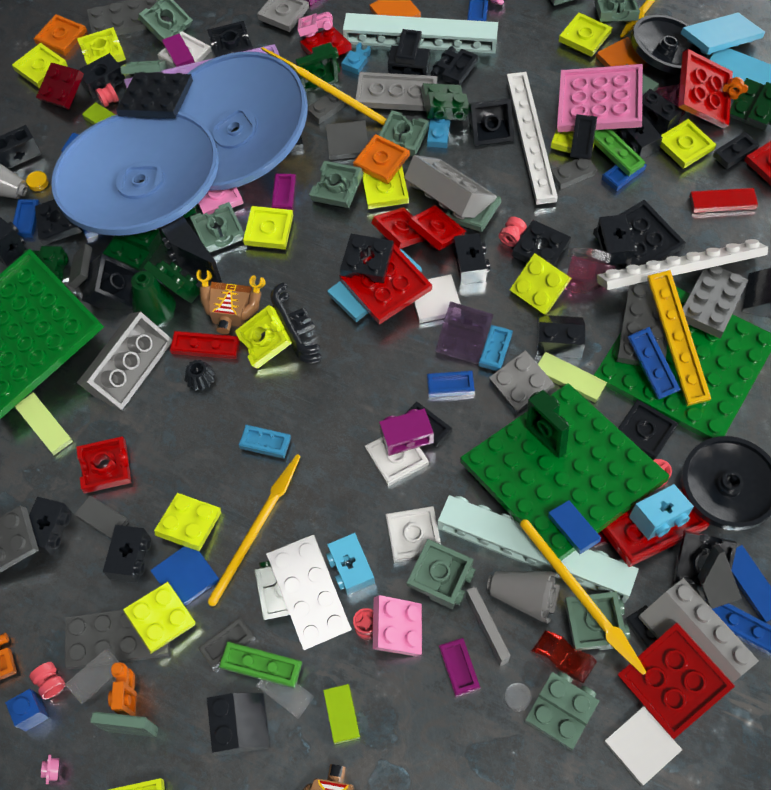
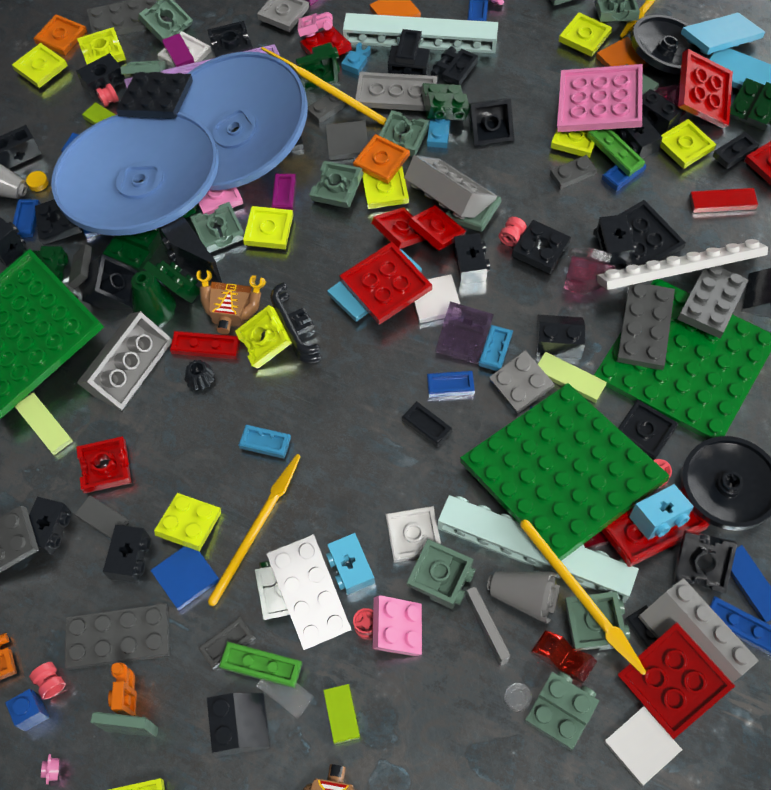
(60, 85): dark red plate -> none
(92, 676): clear tile -> none
(159, 617): neon yellow plate -> none
(357, 249): black brick -> none
(396, 466): white tile -> none
(406, 431): magenta brick -> none
(459, 667): magenta tile -> none
(531, 138): white plate -> none
(540, 284): neon yellow plate -> none
(546, 423): dark green plate -> none
(574, 527): blue tile -> none
(583, 136): black tile -> none
(653, 363): blue tile -> none
(678, 338): yellow tile -> none
(717, 580): dark grey slope -> none
(735, 82): orange plate -> none

